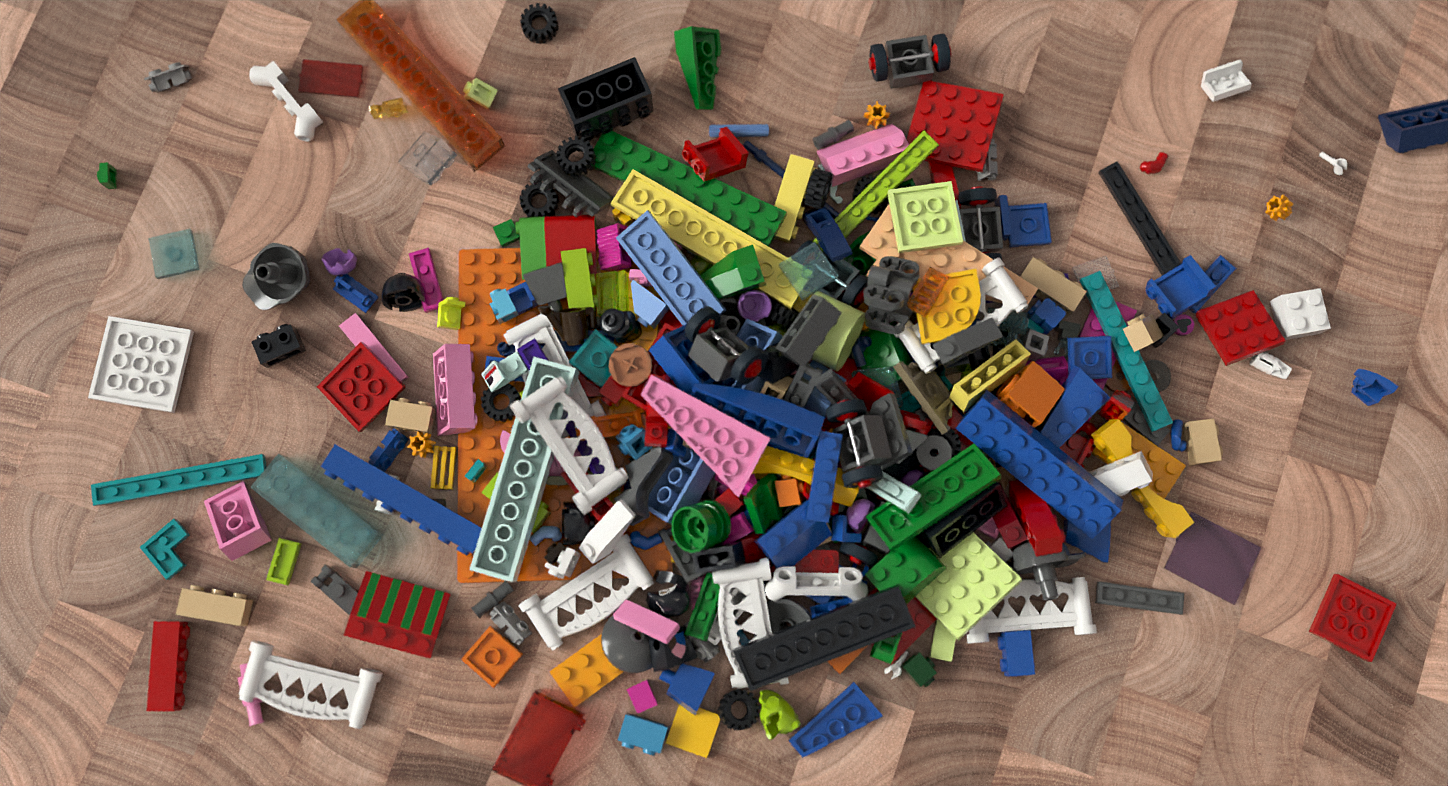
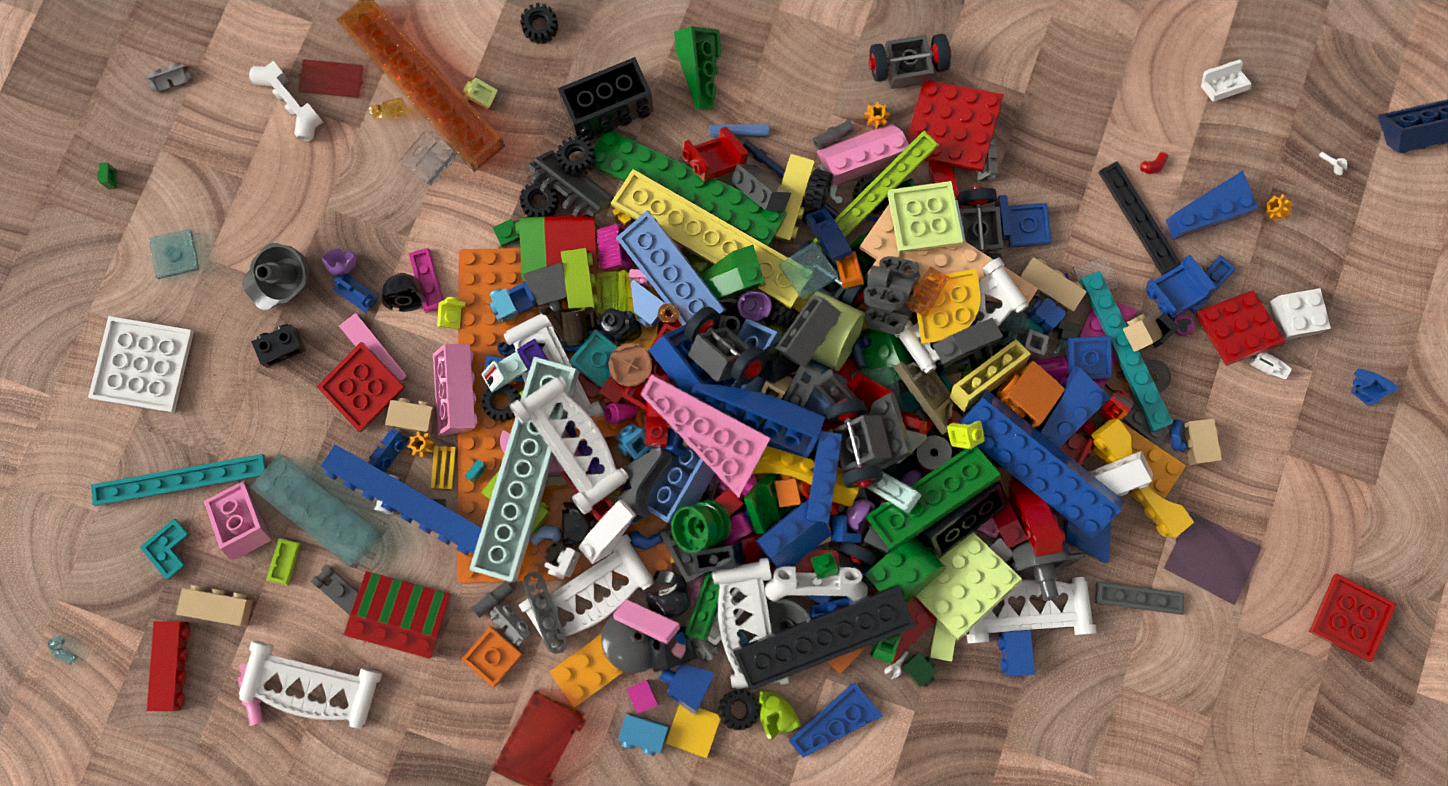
(58, 652): none -> clear light blue arm
(548, 611): none -> dark grey beam
(617, 413): none -> dark pink cone
(662, 316): none -> clear orange bush
(760, 187): none -> dark grey brick
(824, 565): none -> green plate
(850, 271): none -> orange tile
(966, 435): none -> neon yellow bracket
(1220, 205): none -> blue wedge

